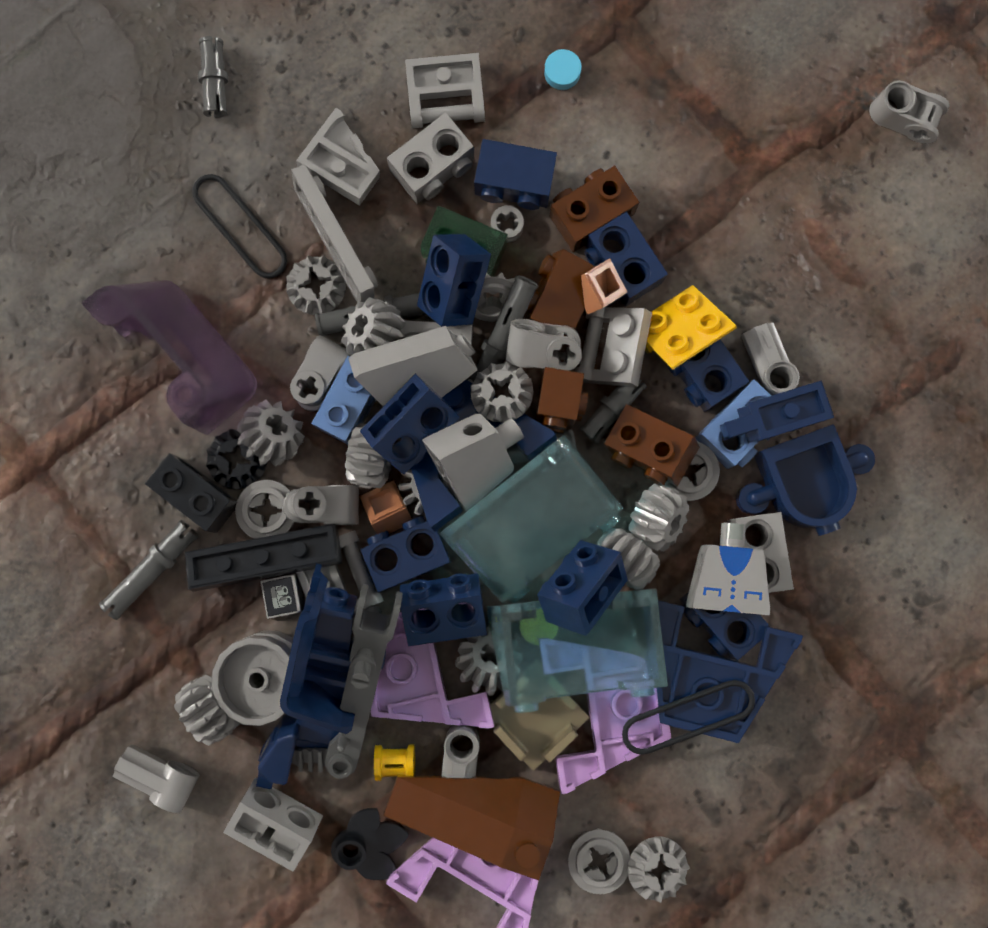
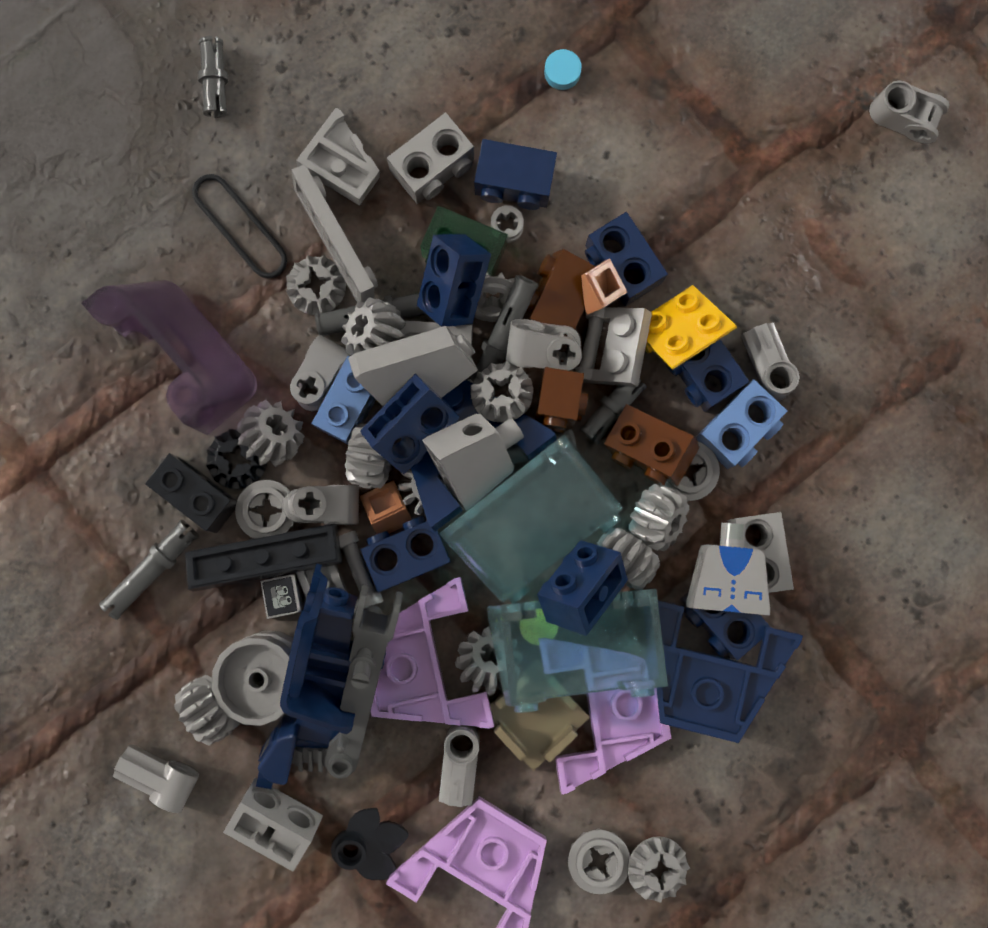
(394, 762): yellow bush -> none
(443, 79): light grey plate -> none
(444, 615): dark blue brick -> none
(487, 817): reddish brown wedge -> none
(592, 206): reddish brown brick -> none
(693, 733): black piece -> none
(780, 413): dark blue hinge -> none
(808, 480): dark blue piece -> none

